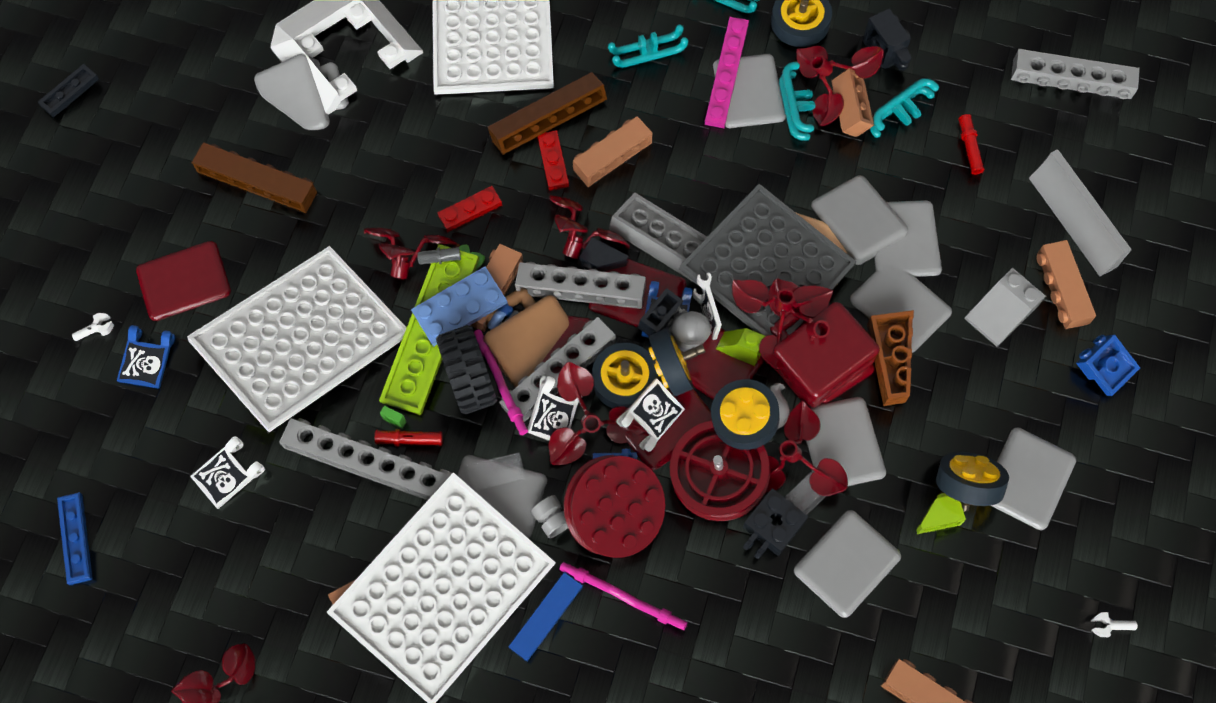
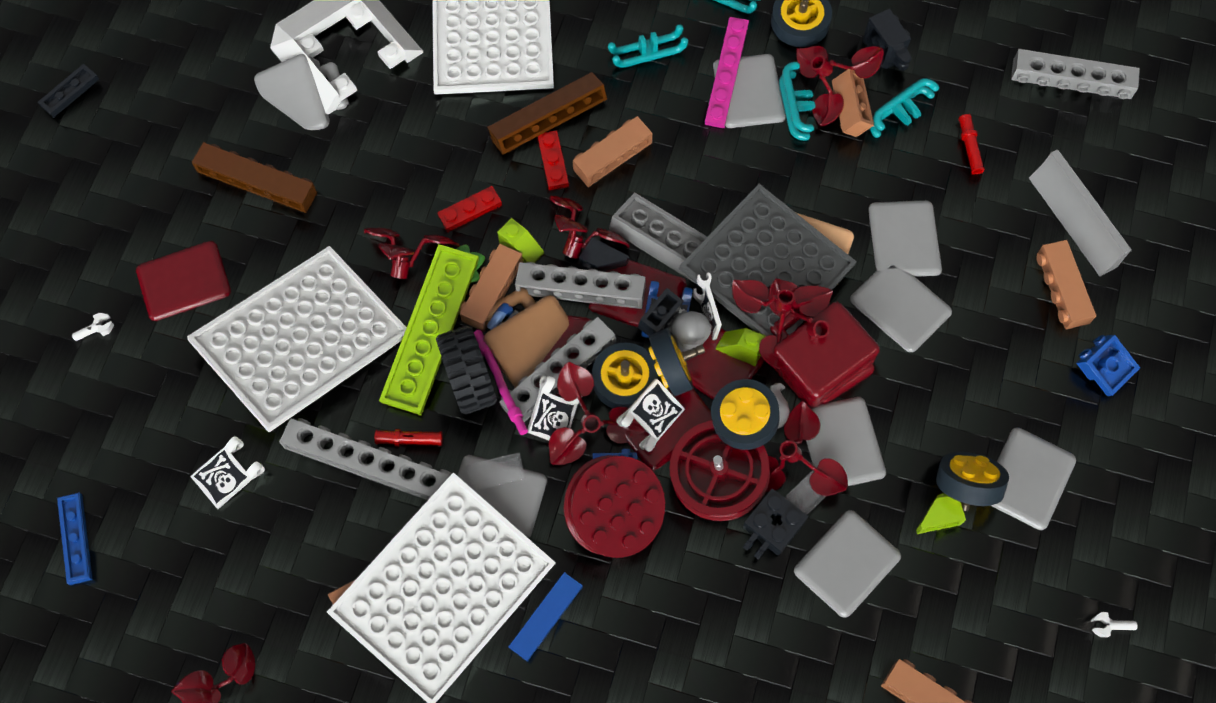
(144, 362): flag -> none
(393, 417): bright green tile -> none
(439, 255): dark grey axle -> none
(459, 305): medium blue plate -> none
(519, 239): none -> lime slope
(550, 514): light grey wheel -> none
(664, 616): dark pink bar -> none
(859, 218): light grey piece -> none
(894, 336): dark orange wedge -> none
(1005, 307): light grey slope -> none

